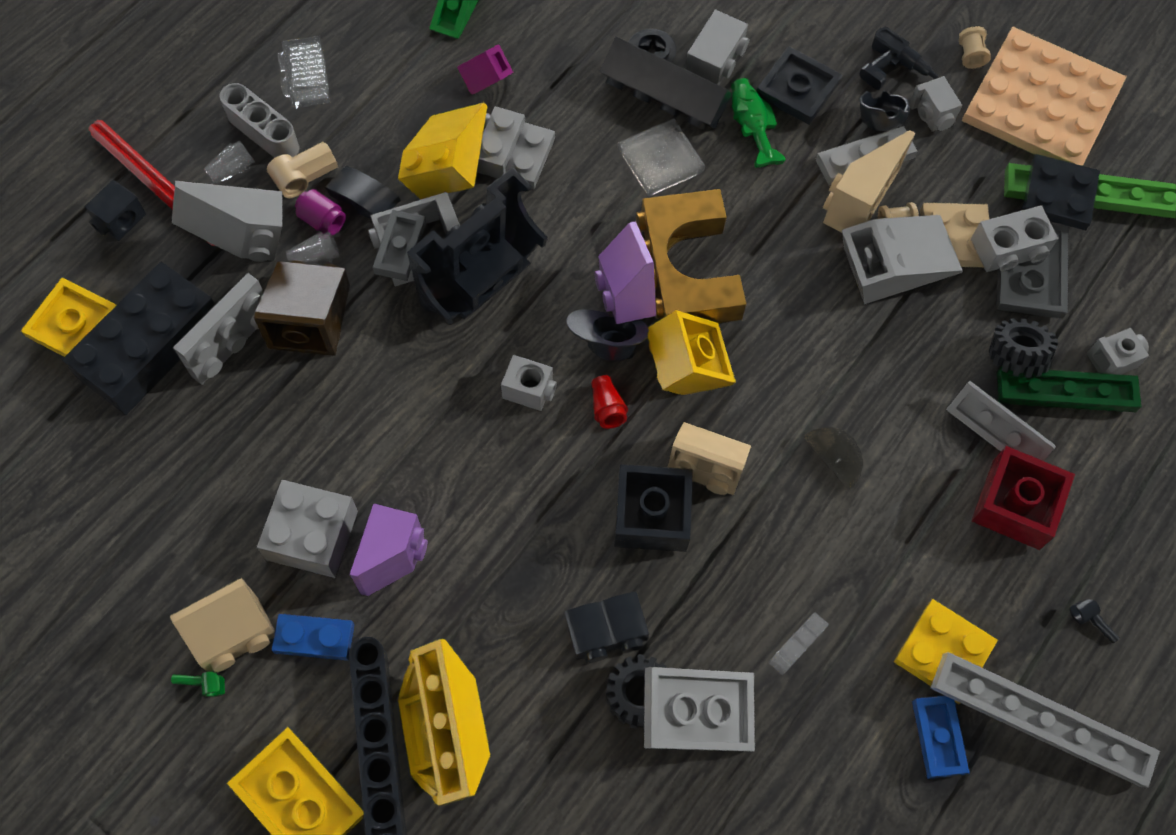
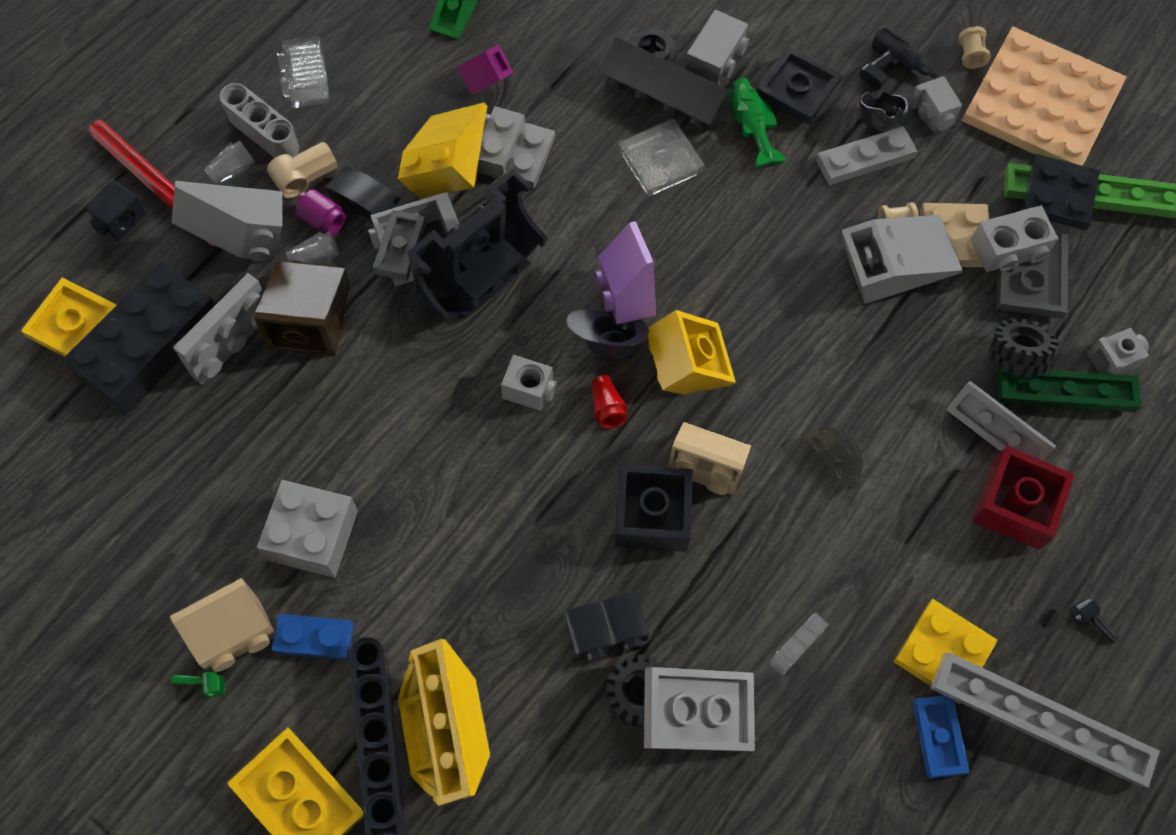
(387, 549): medium lavender slope -> none
(678, 218): pearl gold arch -> none
(865, 183): tan slope -> none

